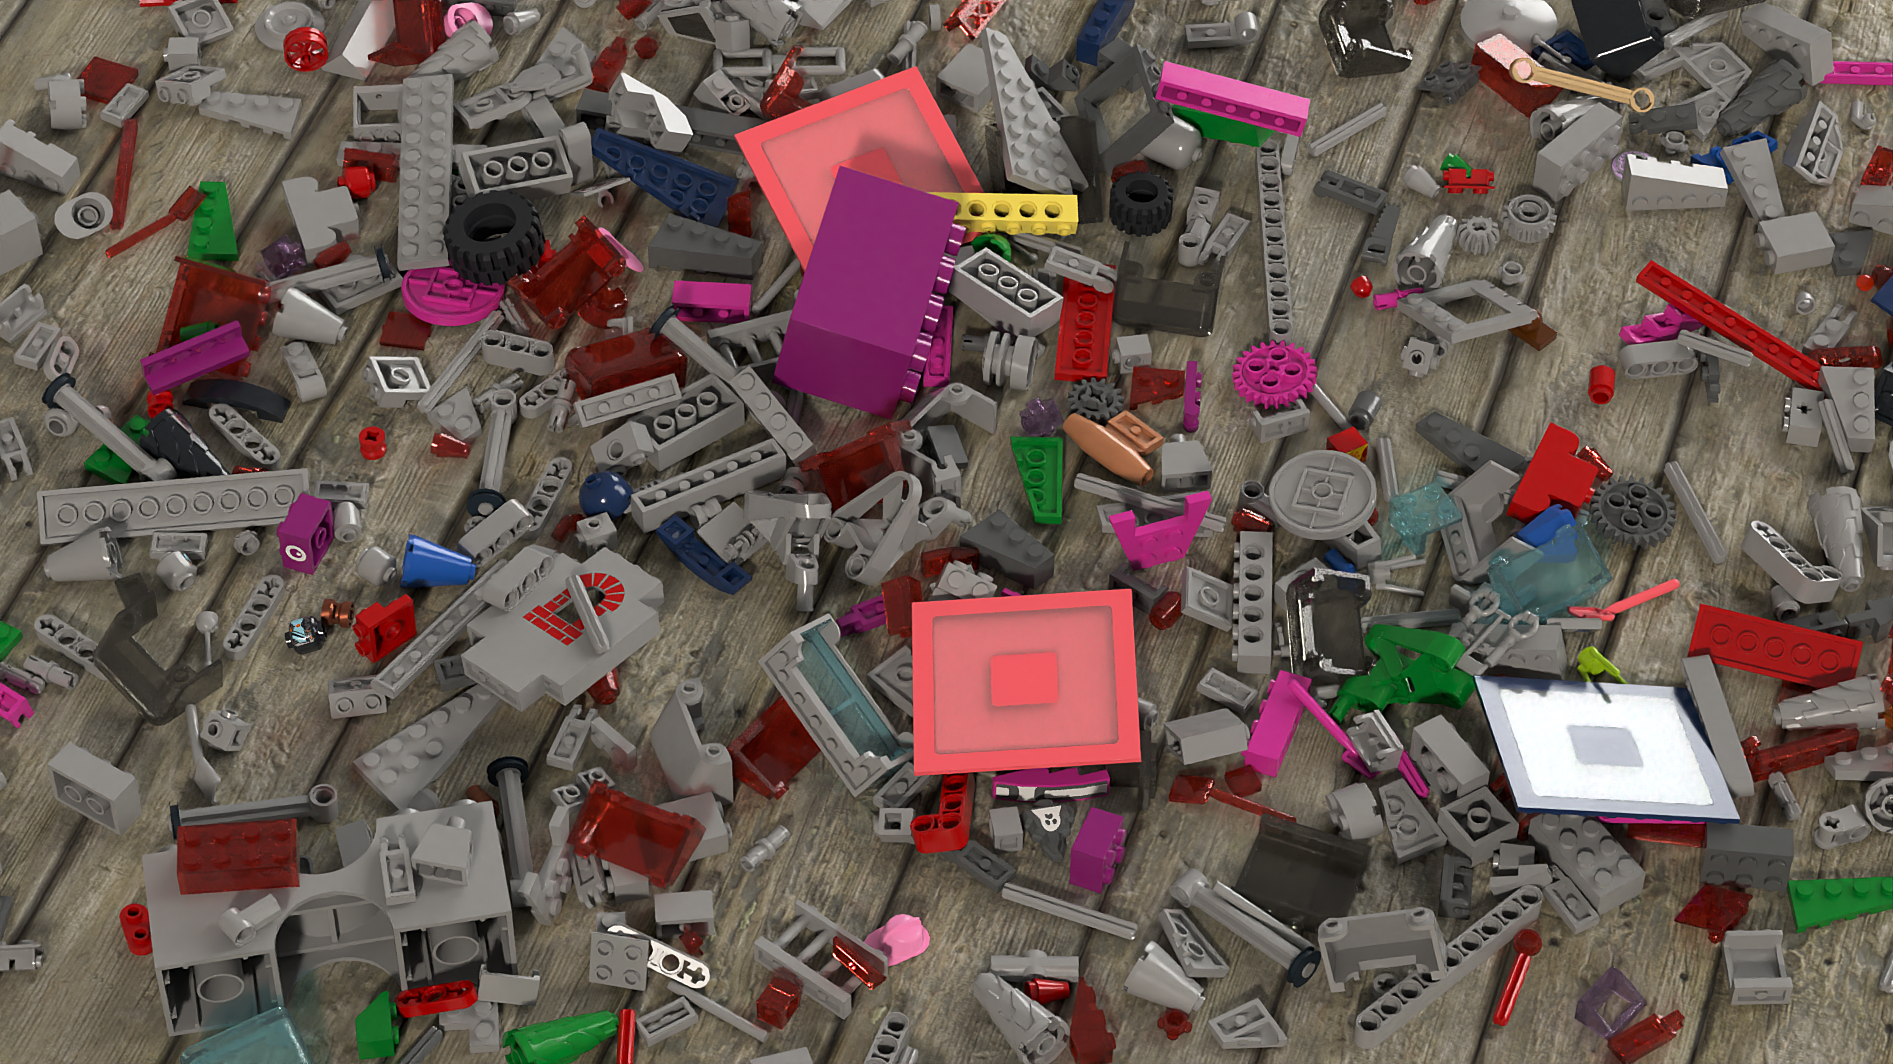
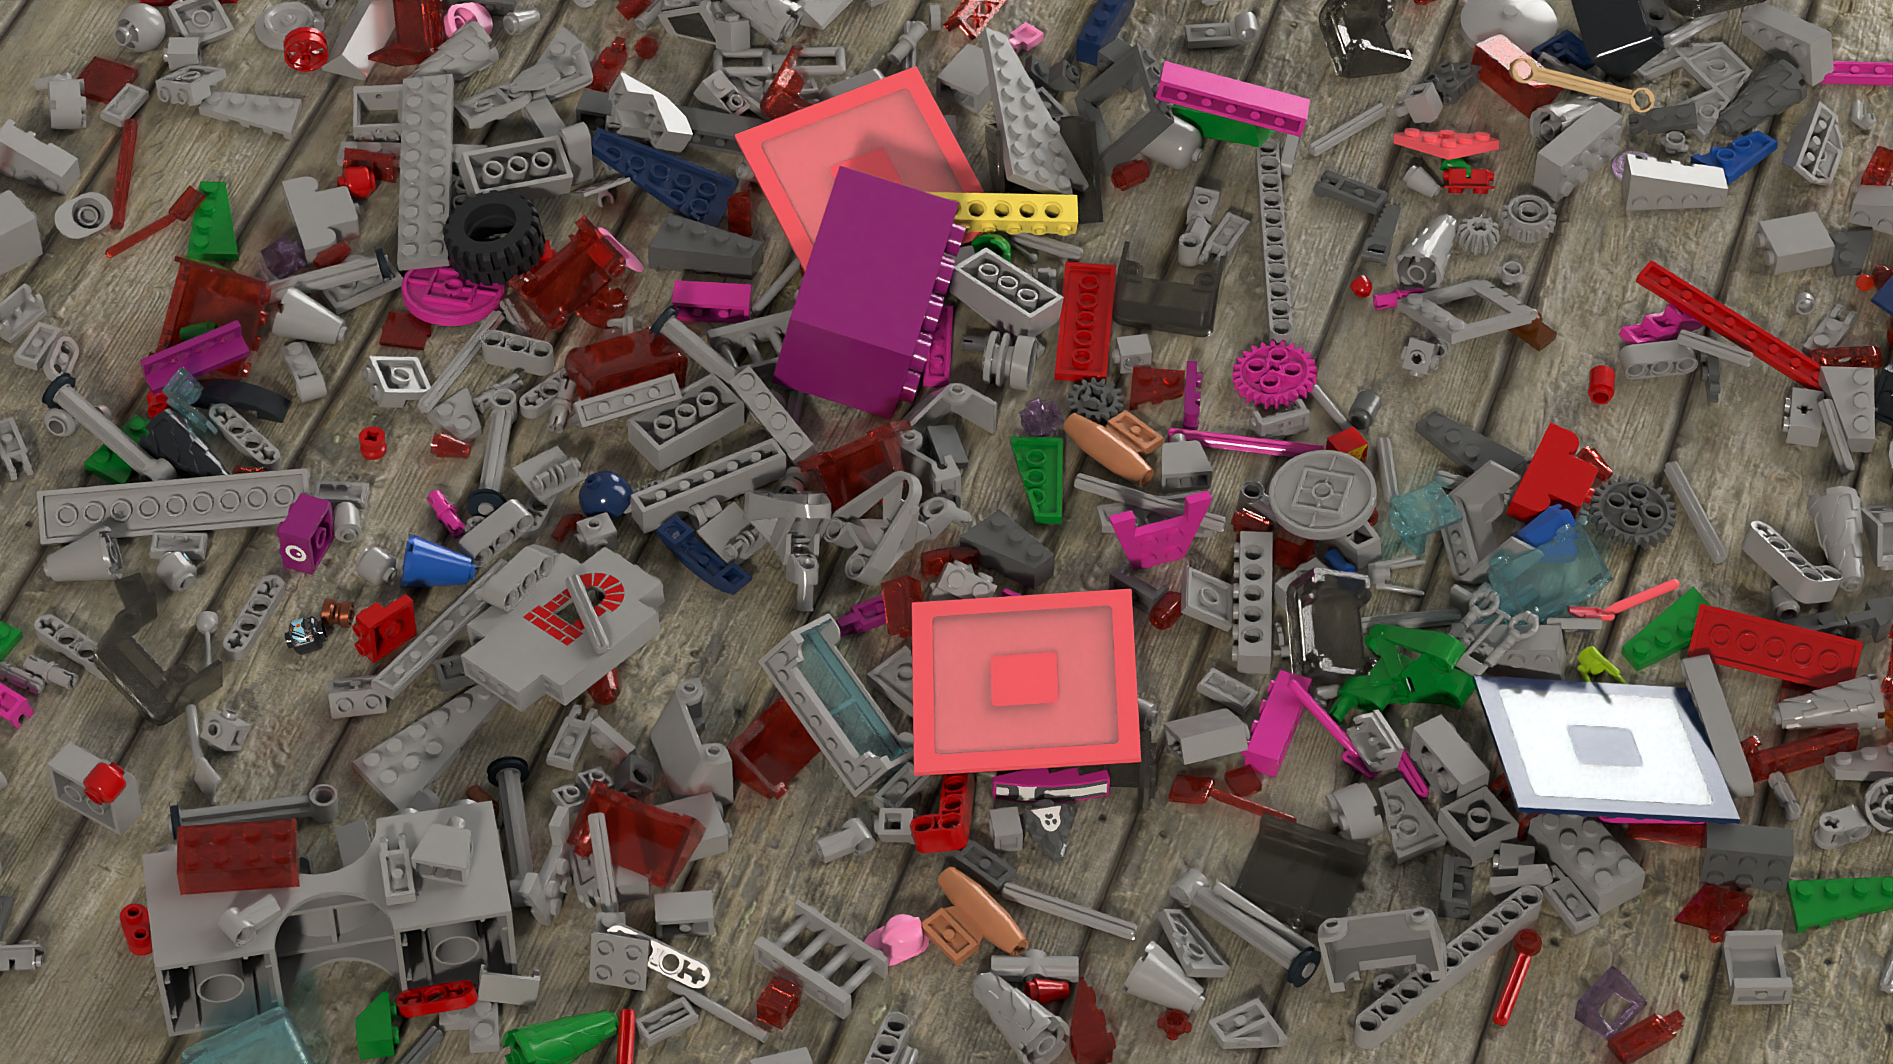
(104, 783): none -> red head
(140, 28): none -> light grey brick
(181, 393): none -> clear light blue bracket
(247, 542): light grey plate -> none
(446, 513): none -> dark pink pin
(549, 473): none -> light grey hinge
(603, 862): none -> light grey axle
(623, 448): light grey brick -> none
(635, 777): none -> dark grey brick
(691, 941): clear red plate -> none
(764, 848): light grey pin -> none
(851, 838): none -> light grey piece
(857, 964): clear red slope -> none
(972, 918): none -> nougat plate
(1025, 37): none -> bright pink plate
(1081, 269): light grey hinge -> none
(1097, 850): magenta brick -> none
(1141, 203): black tyre -> none
(1245, 443): none -> dark pink axle
(1290, 554): none -> clear red bracket
(1421, 102): none -> light grey brick
(1446, 143): none -> coral plate
(1536, 39): light grey hinge -> none
(1666, 633): none -> green wing
(1755, 178): light grey wing -> none

